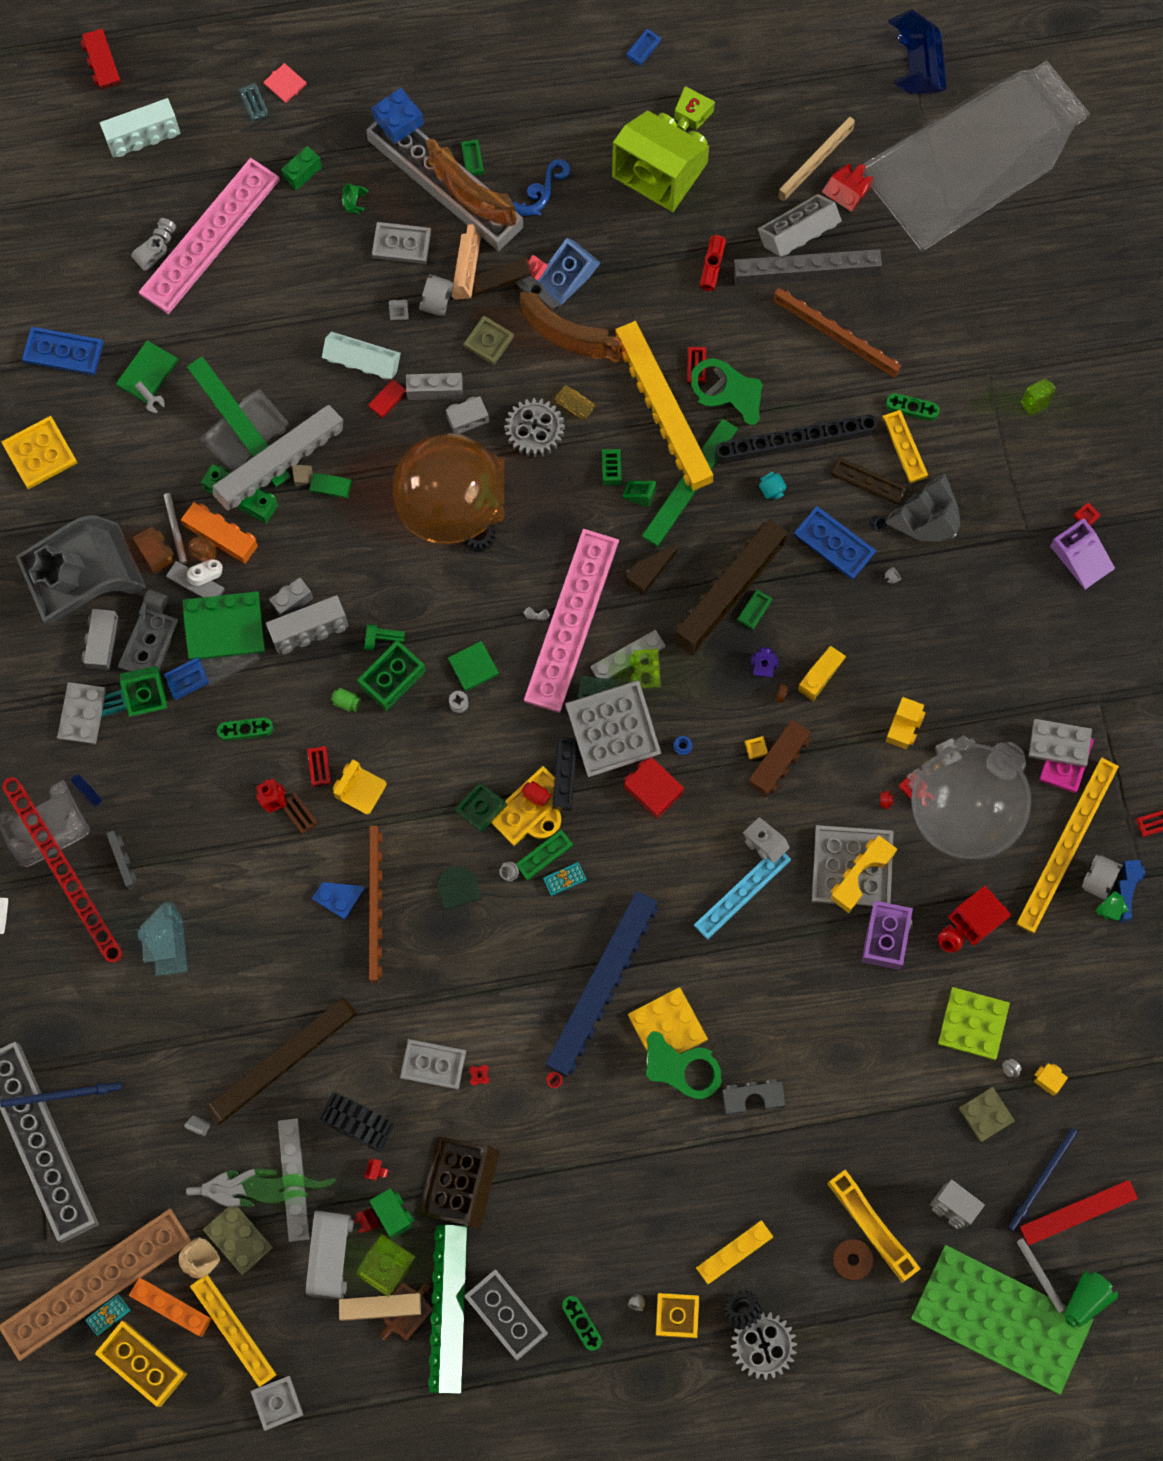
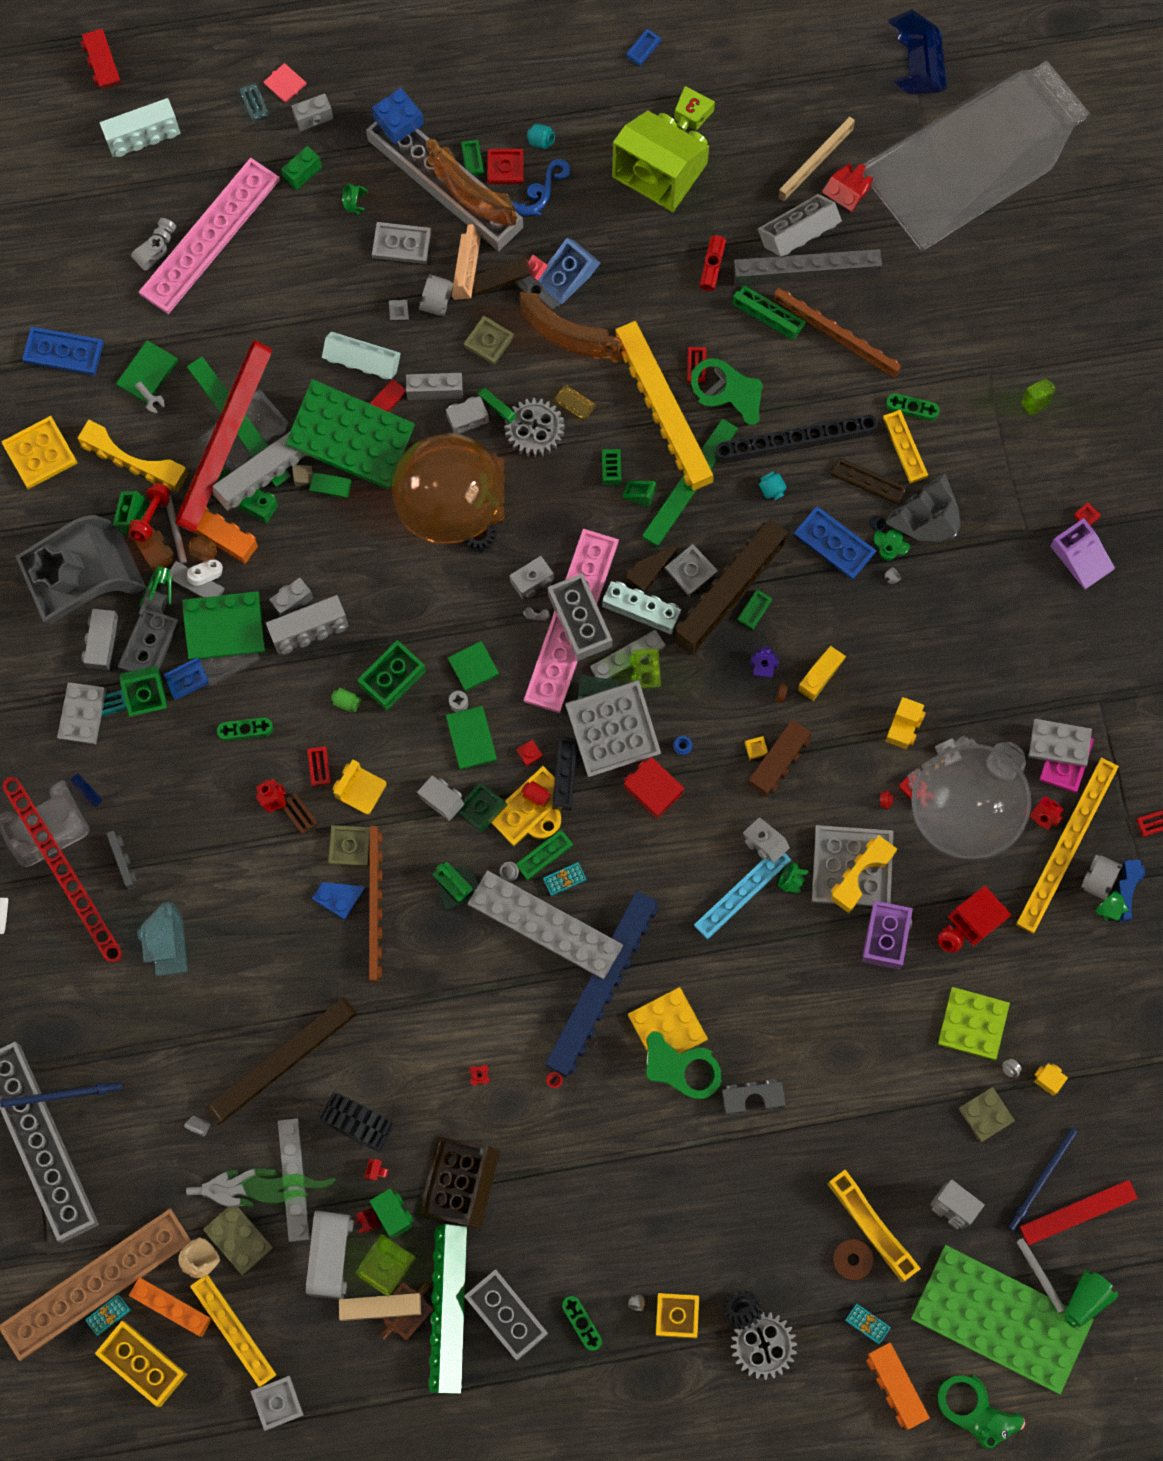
(130, 507): none -> green brick
(140, 529): none -> red piece
(159, 576): none -> green plant
(165, 472): none -> yellow arch
(223, 436): none -> red beam
(312, 112): none -> light grey brick
(349, 434): none -> green plate
(349, 846): none -> olive plate
(374, 633): green piece -> none
(433, 1064): light grey tile -> none
(440, 797): none -> light grey brick
(452, 881): none -> green hinge
(471, 737): none -> green tile
(497, 405): none -> green beam
(505, 166): none -> red tile
(529, 753): none -> red plate
(532, 577): none -> light grey brick
(540, 136): none -> teal head
(545, 925): none -> light grey plate
(579, 617): none -> light grey brick
(641, 607): none -> light aqua brick
(691, 570): none -> light grey plate
(734, 1252): yellow plate -> none
(768, 315): none -> green fence
(791, 878): none -> green piece
(867, 1324): none -> tile
(890, 541): none -> green plate
(897, 1386): none -> orange brick
(984, 1422): none -> green animal
(1047, 813): none -> red brick

